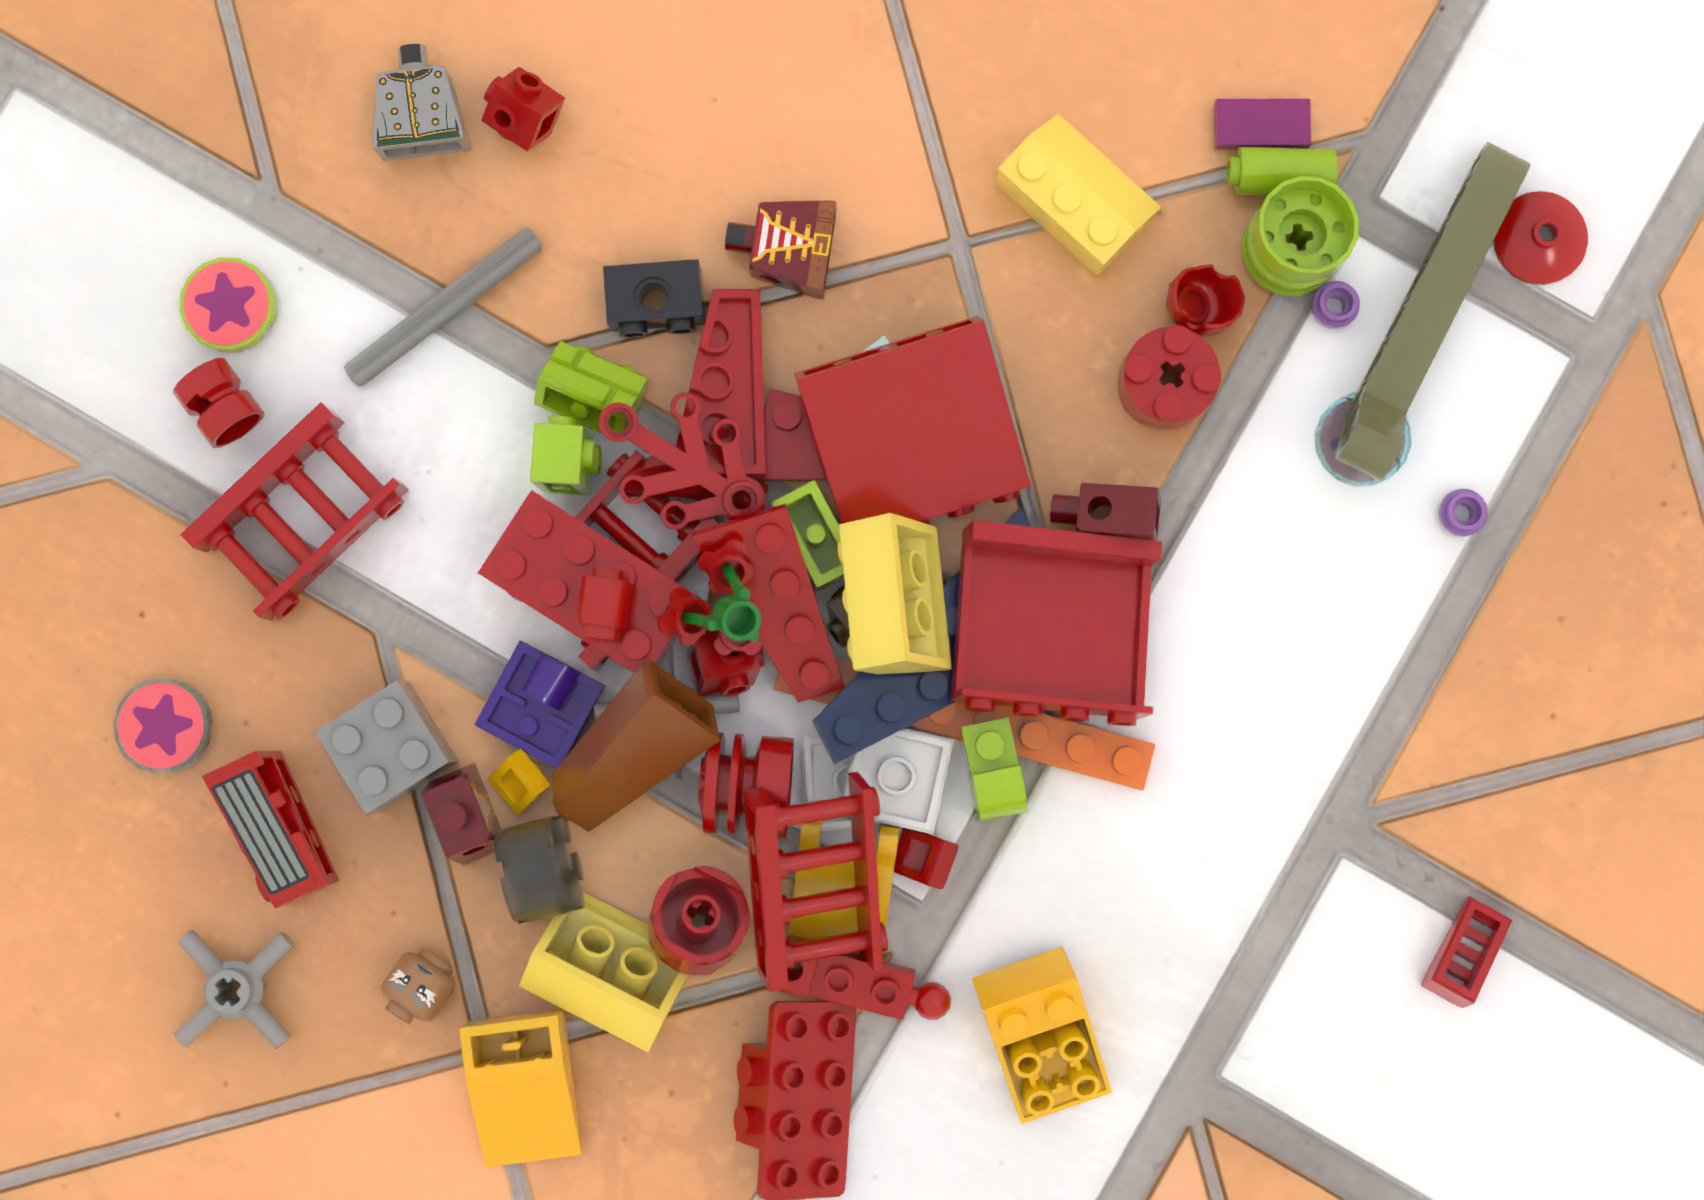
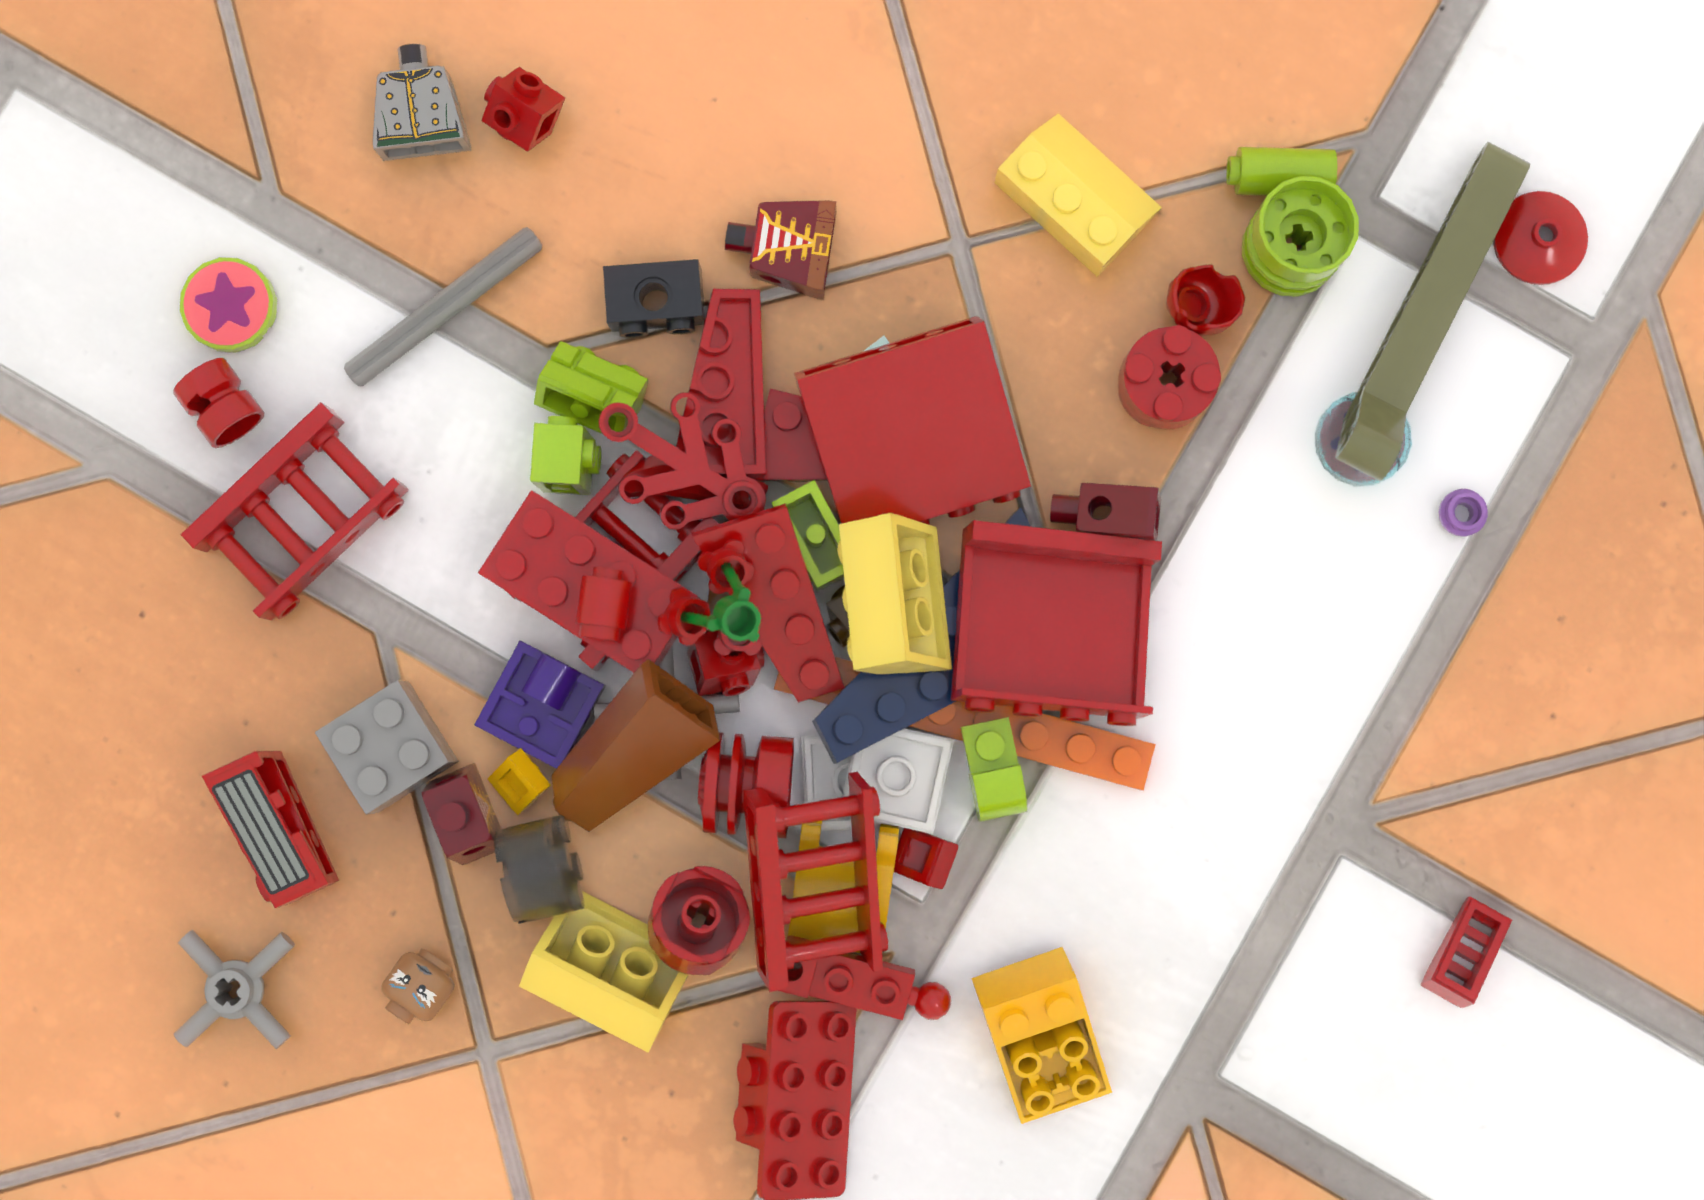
(163, 725): tile -> none
(521, 1087): yellow slope -> none
(1262, 123): magenta tile -> none
(1341, 292): medium lavender plate -> none

